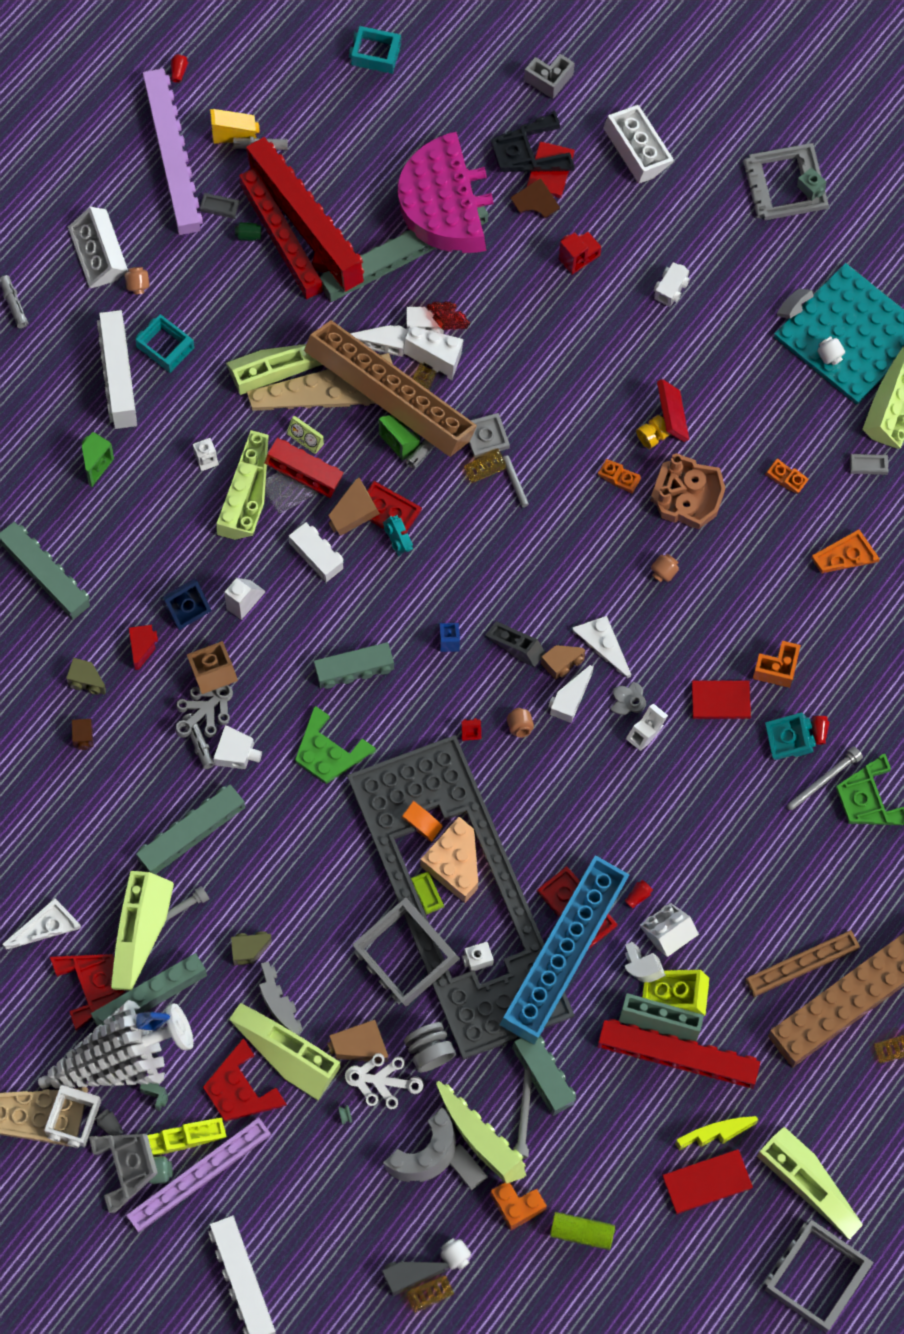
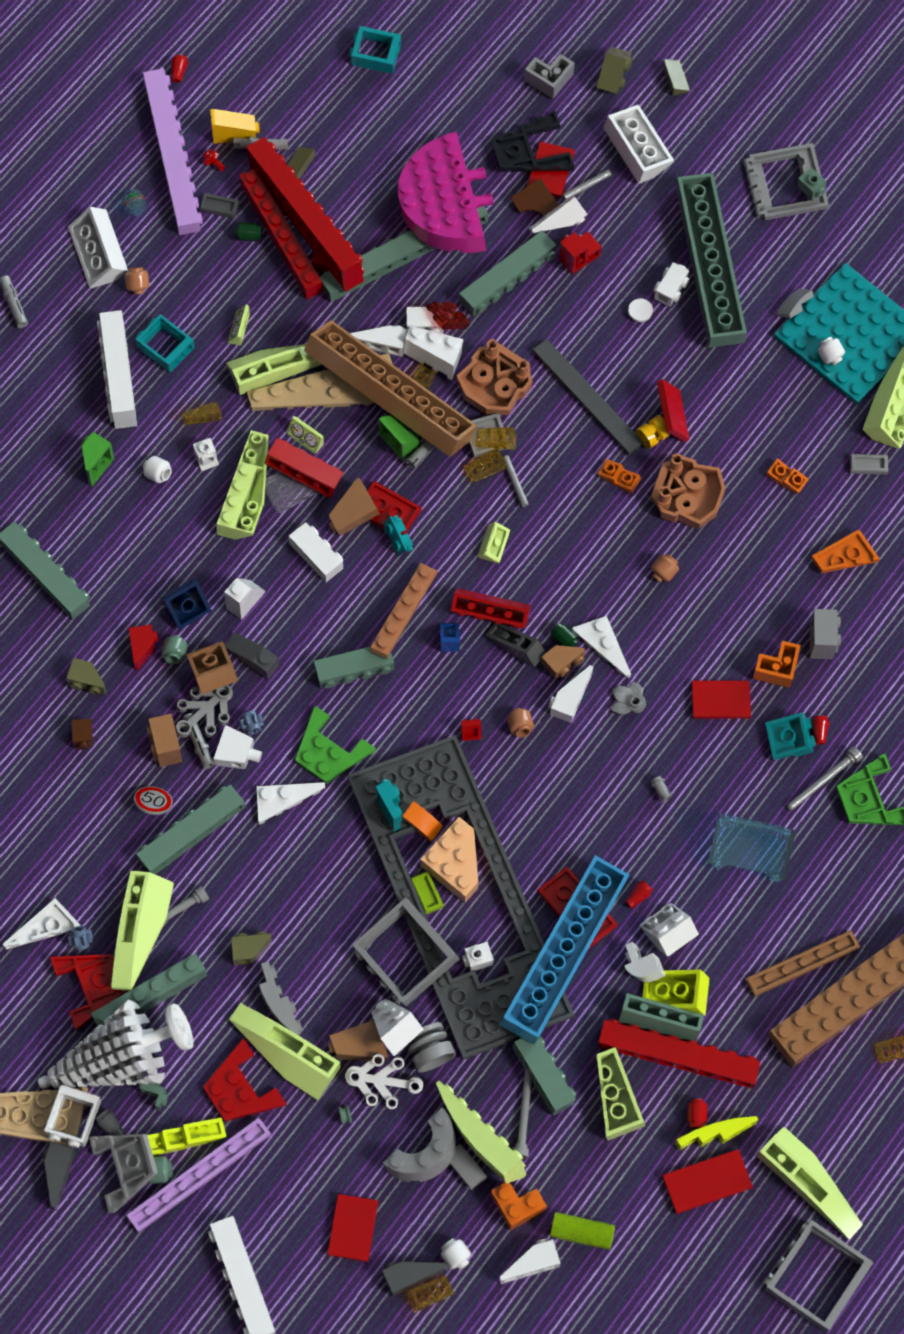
(57, 1166): none -> dark grey slope
(80, 937): none -> sand blue gear
(134, 202): none -> clear light blue head
(151, 1020): blue slope -> none
(153, 800): none -> piece
(157, 469): none -> white head
(164, 740): none -> medium nougat brick
(174, 649): none -> sand green head
(203, 414): none -> clear yellow slope
(210, 158): none -> red plate
(239, 325): none -> yellowish green slope
(251, 722): none -> sand blue gear
(253, 655): none -> dark grey slope
(277, 798): none -> white wing
(301, 160): none -> olive slope
(353, 1228): none -> red tile
(388, 800): none -> teal plate
(395, 1025): none -> white wedge
(403, 611): none -> nougat plate
(486, 391): none -> nougat brick
(490, 608): none -> red brick
(494, 542): none -> yellowish green slope
(500, 444): none -> clear yellow slope
(507, 273): none -> sand green brick
(536, 1260): none -> white slope
(564, 215): none -> white slope
(564, 635): none -> dark green brick
(588, 397): none -> dark grey tile
(589, 183): none -> light grey bar
(614, 66): none -> olive brick
(618, 1100): none -> yellowish green wedge
(640, 310): none -> white piece
(647, 727): white brick -> none
(661, 789): none -> light grey pin
(675, 77): none -> slope
(697, 1113): none -> red brick
(711, 260): none -> sand green brick
(751, 846): none -> clear light blue windscreen
(824, 634): none -> light grey brick

